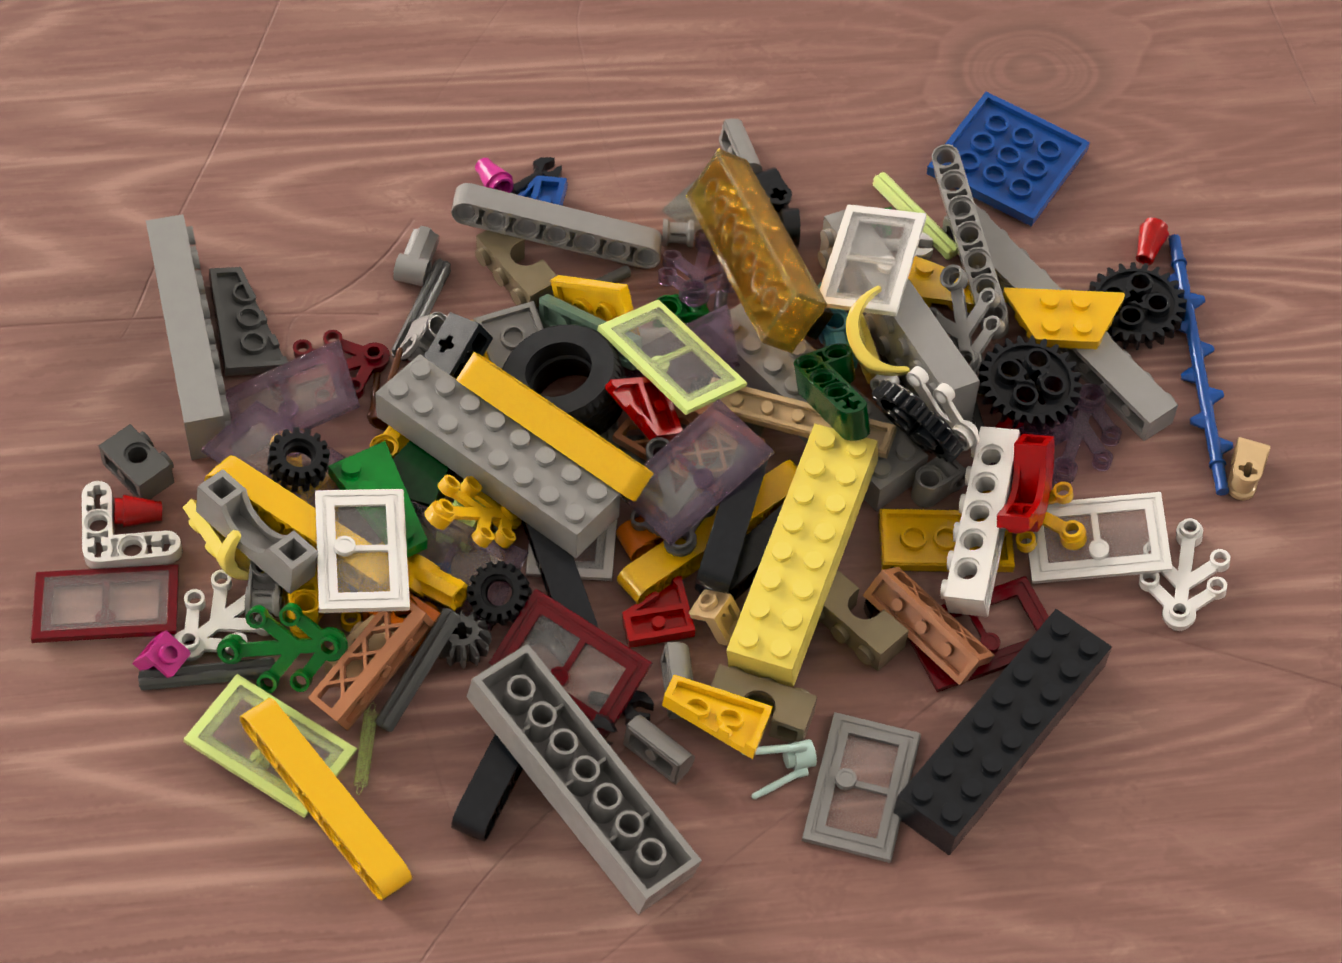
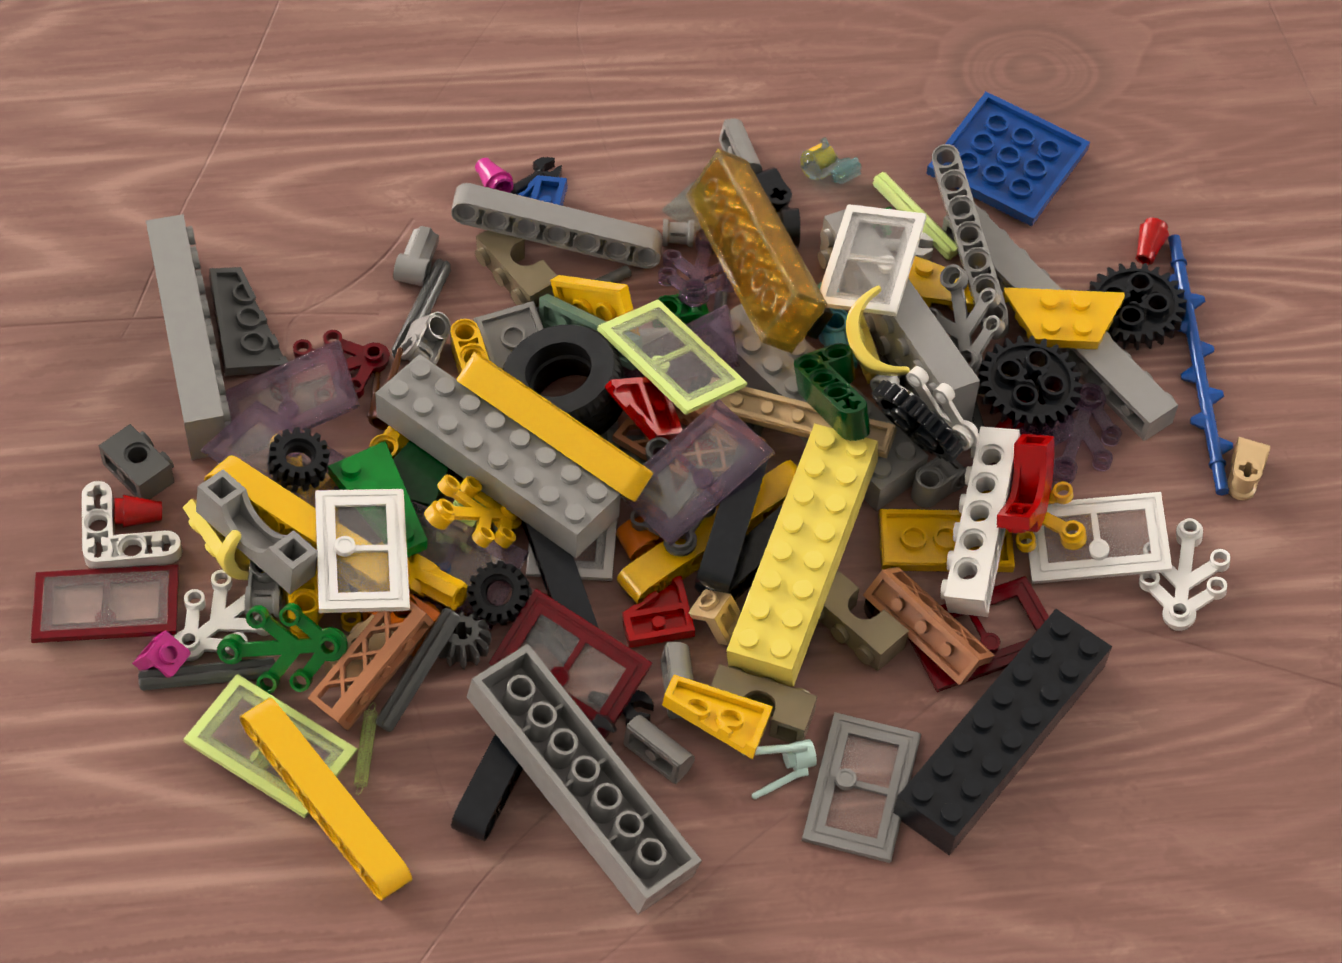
(456, 343): brick -> none
(822, 162): none -> clear light blue piece

